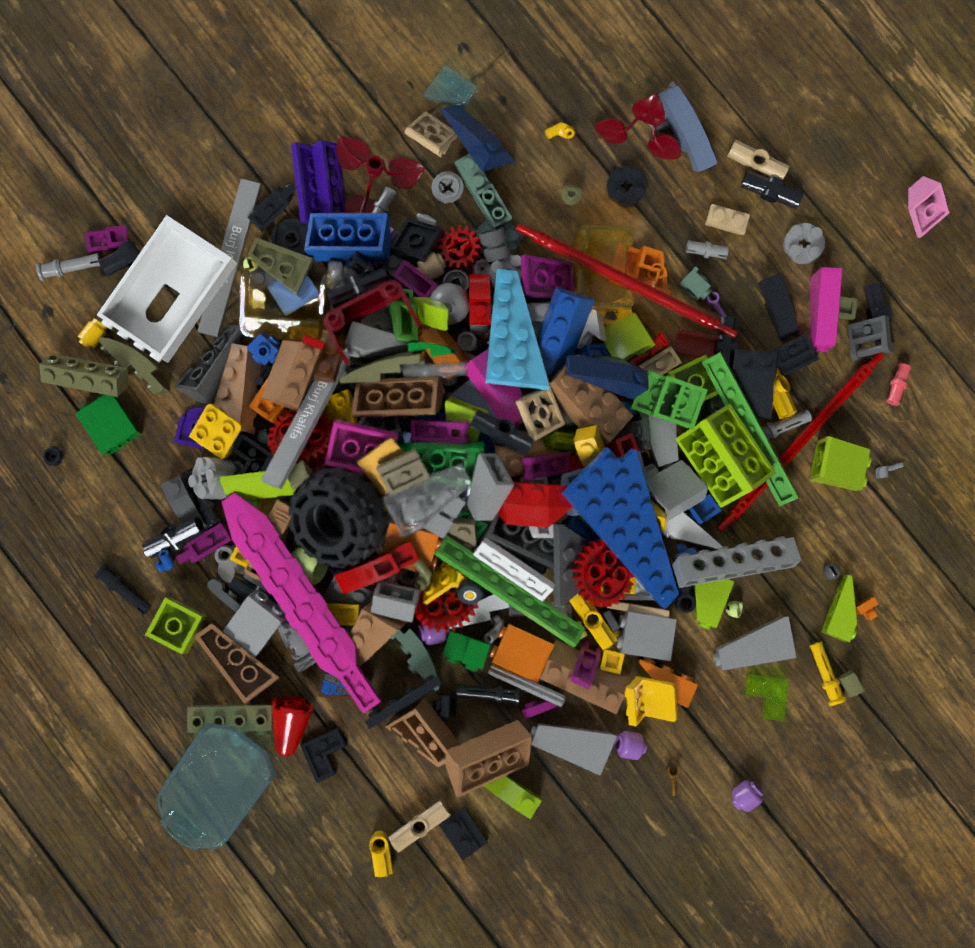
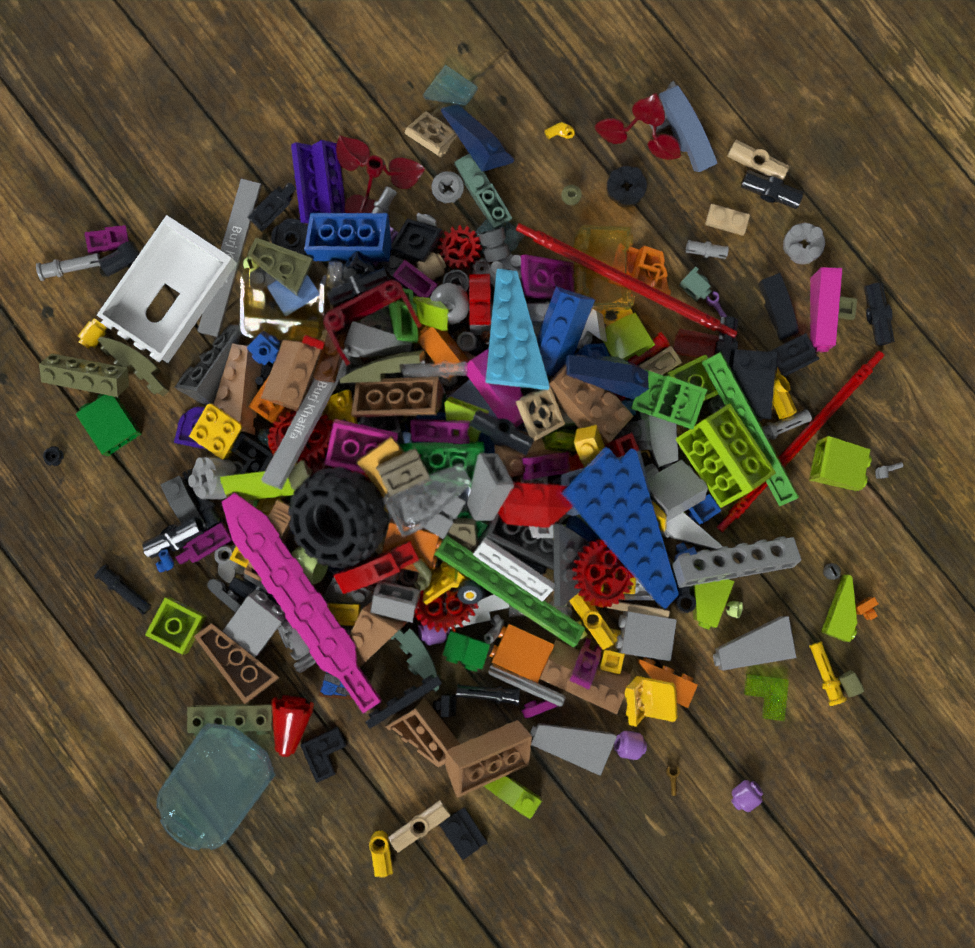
(435, 348): green slope -> none
(611, 621): dark grey tile -> none
(869, 331): dark grey plate -> none
(898, 384): coral pin -> none
(926, 205): bright pink slope -> none

